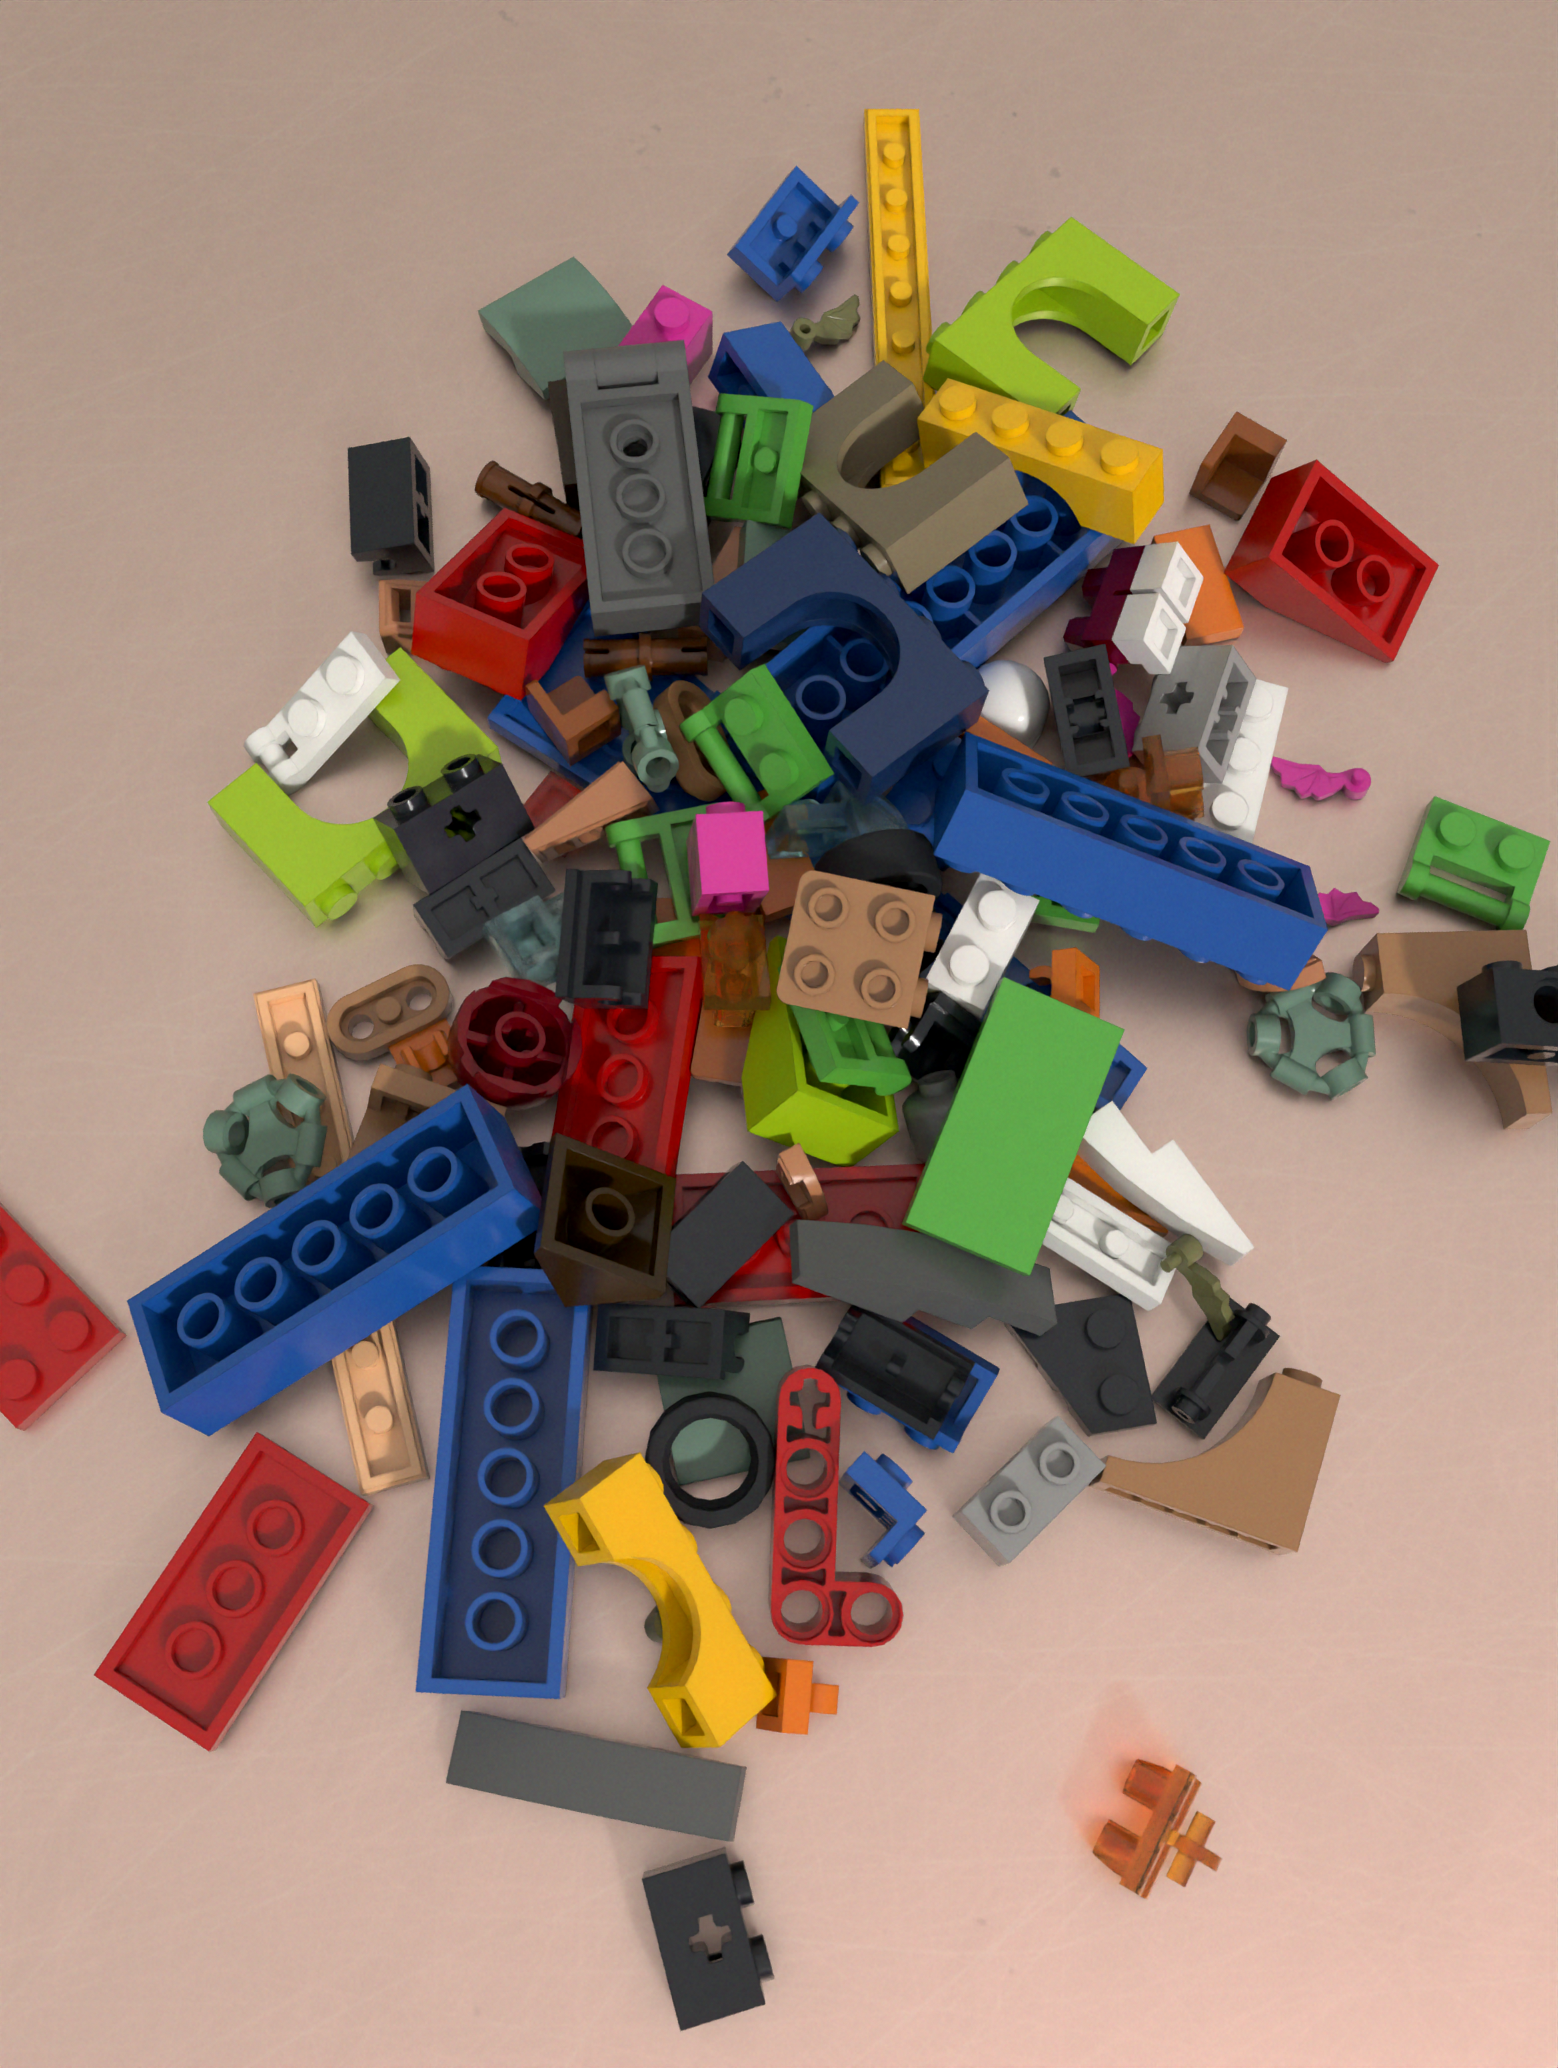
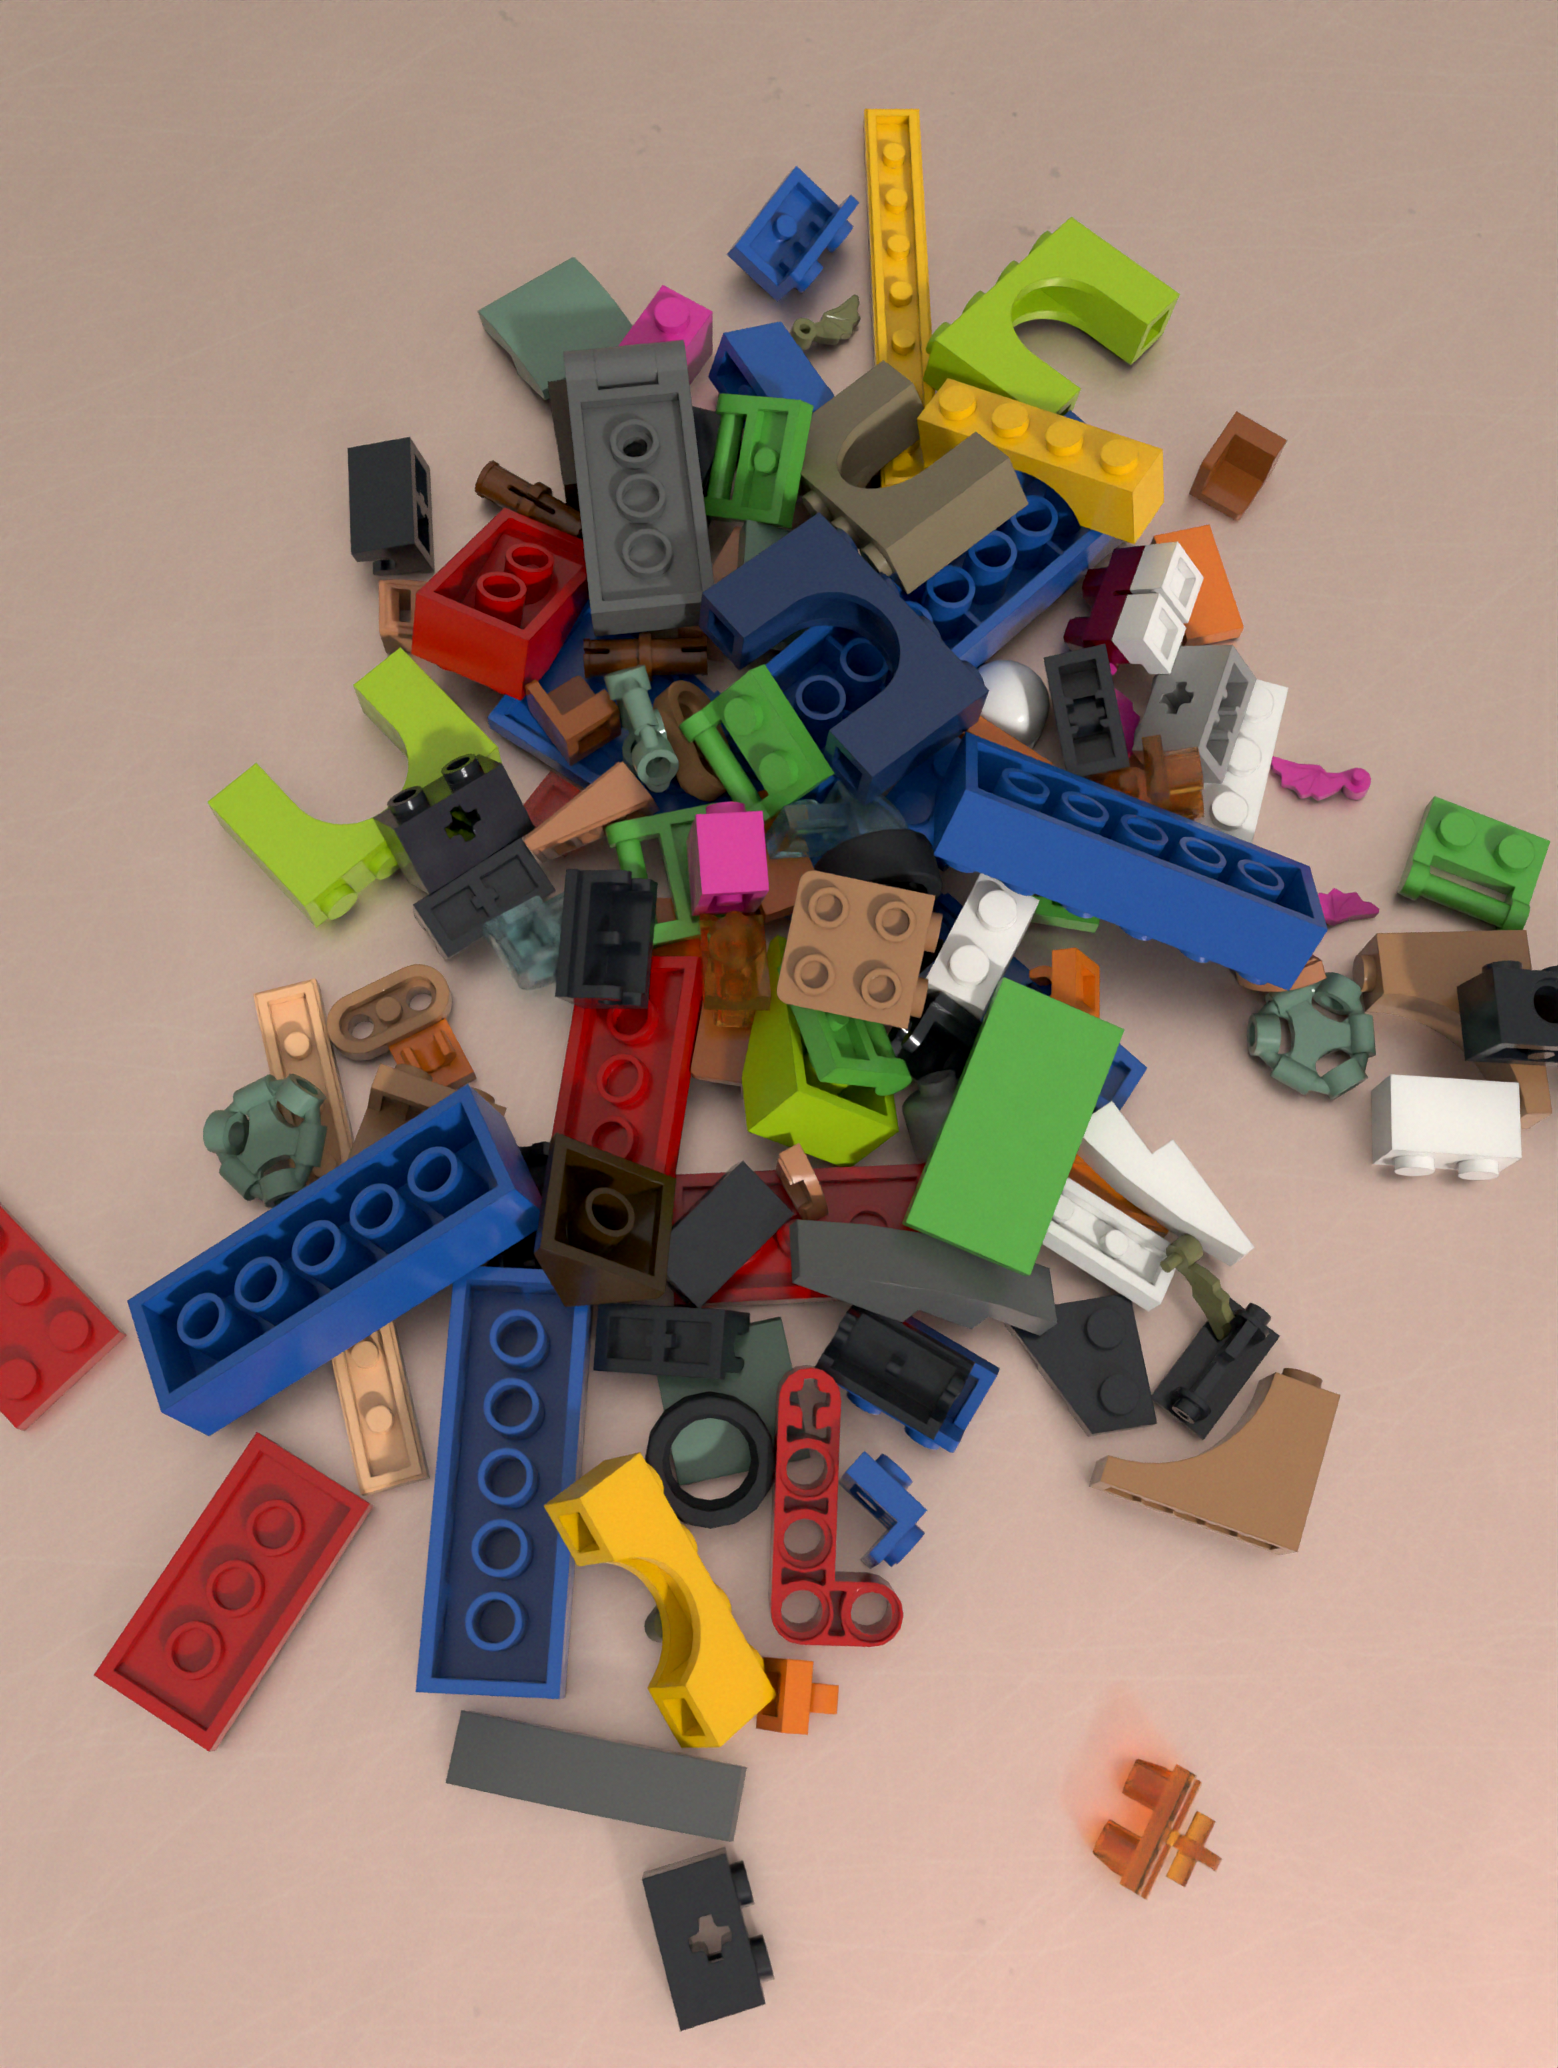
(323, 712): white plate -> none
(514, 1043): dark red cylinder -> none
(1029, 1491): light grey brick -> none
(1331, 562): red slope -> none
(1446, 1125): none -> white brick

